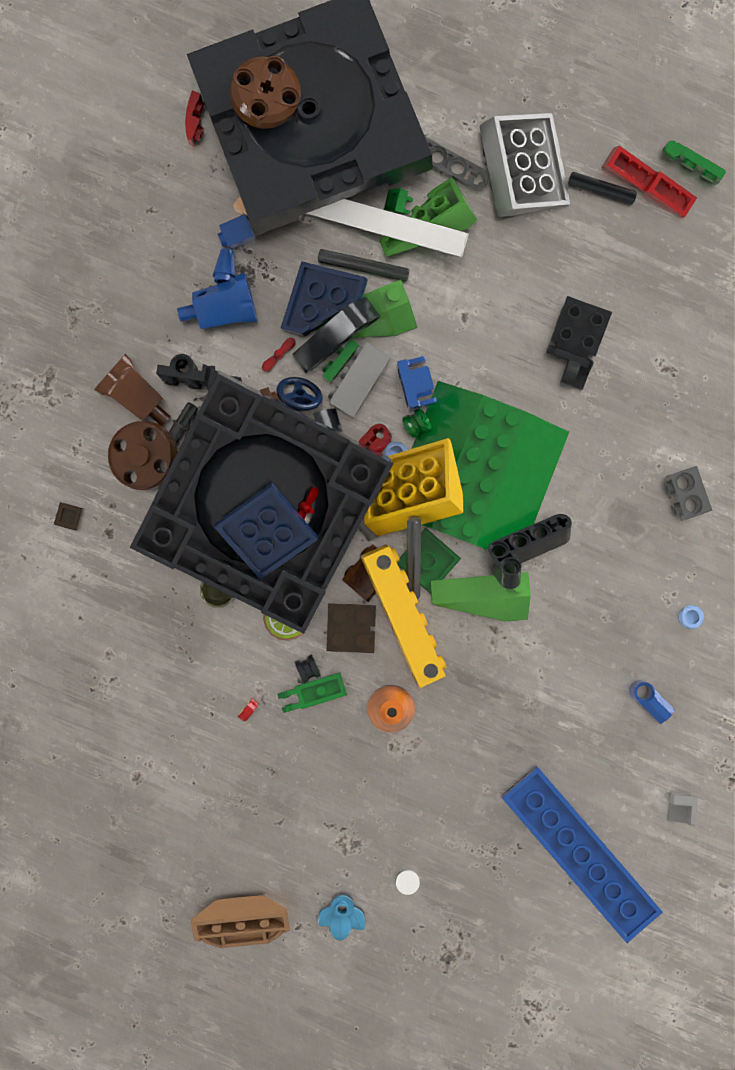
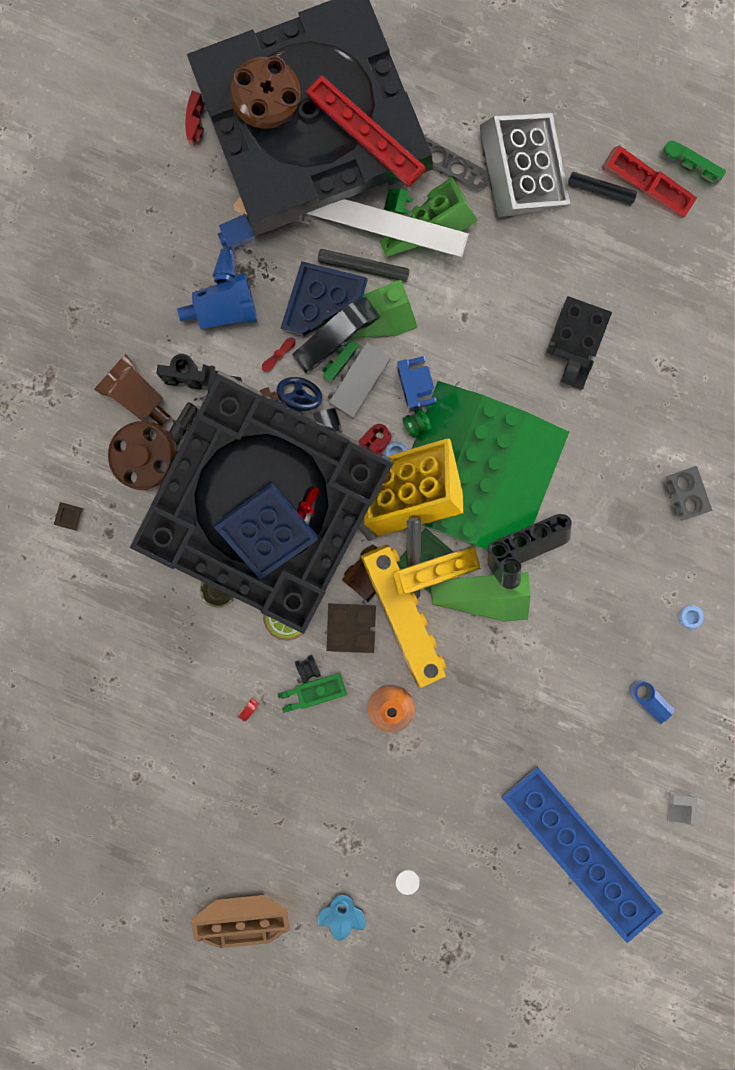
(365, 131): none -> red tile
(436, 570): none -> yellow tile

